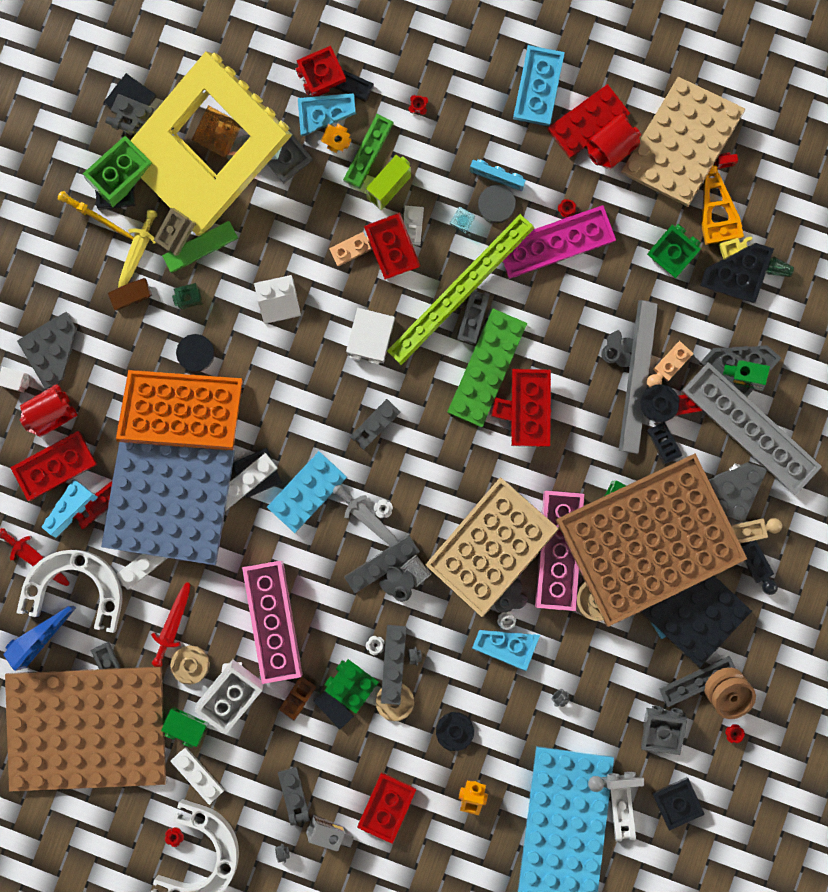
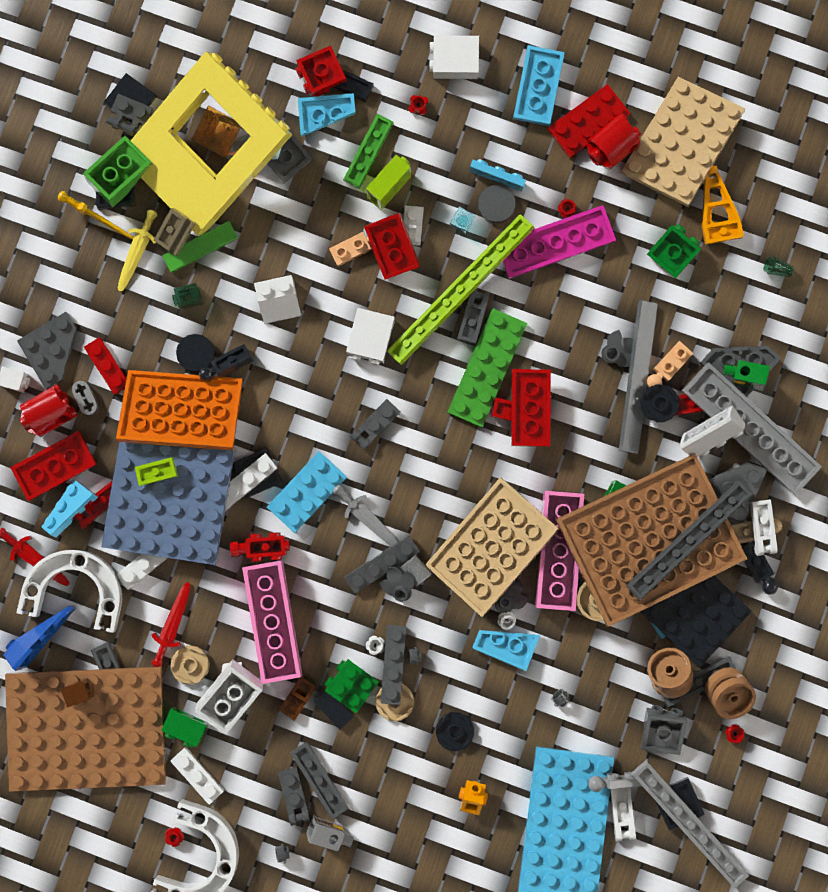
(78, 692): none -> reddish brown brick
(89, 395): none -> light grey beam
(106, 365): none -> red plate
(130, 293): reddish brown slope -> none
(156, 471): none -> lime plate
(226, 363): none -> black plate
(266, 547): none -> red brick
(319, 780): none -> dark grey plate
(329, 135): light orange brick -> none
(378, 508): white plate -> none
(386, 807): red plate -> none
(455, 57): none -> white brick
(670, 673): none -> medium nougat wheel
(677, 453): black slope -> none
(688, 540): none -> dark grey tile
(690, 824): none -> light grey plate
(712, 433): none -> white slope
(726, 160): red plate -> none
(730, 247): light yellow plate -> none
(739, 273): black plate -> none
(763, 527): none -> white plate

